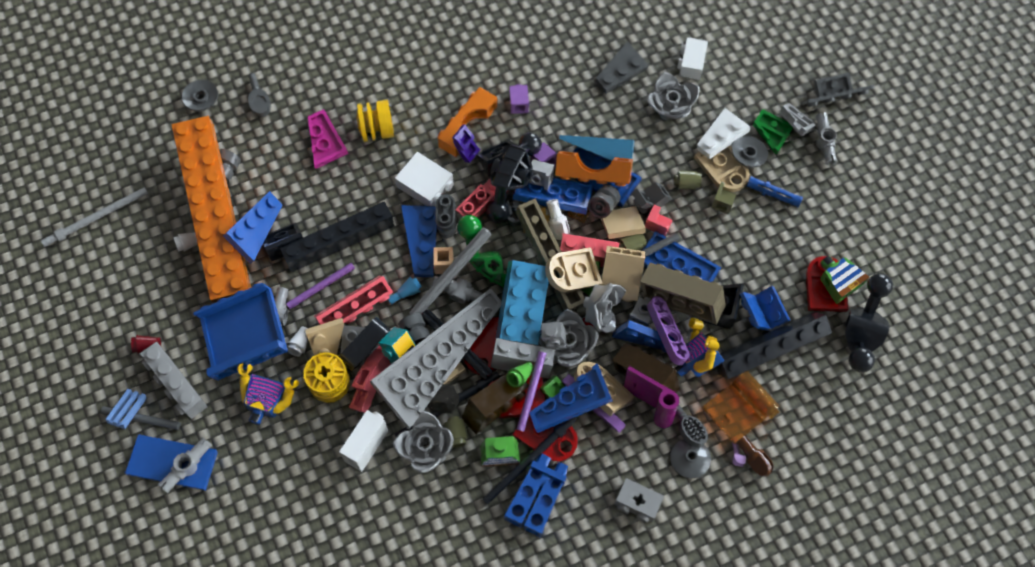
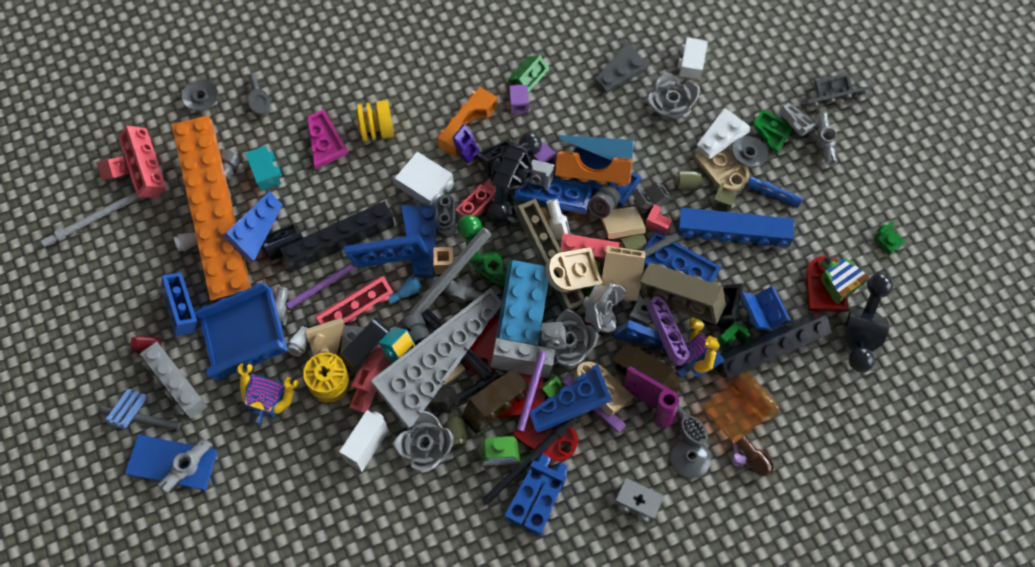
(112, 167): none -> coral panel
(142, 162): none -> coral brick
(178, 304): none -> blue brick
(263, 168): none -> teal brick
(387, 251): none -> blue tile
(517, 376): bright green cone -> none
(530, 71): none -> green panel
(735, 227): none -> blue brick
(735, 331): none -> green bracket
(888, 238): none -> green bracket

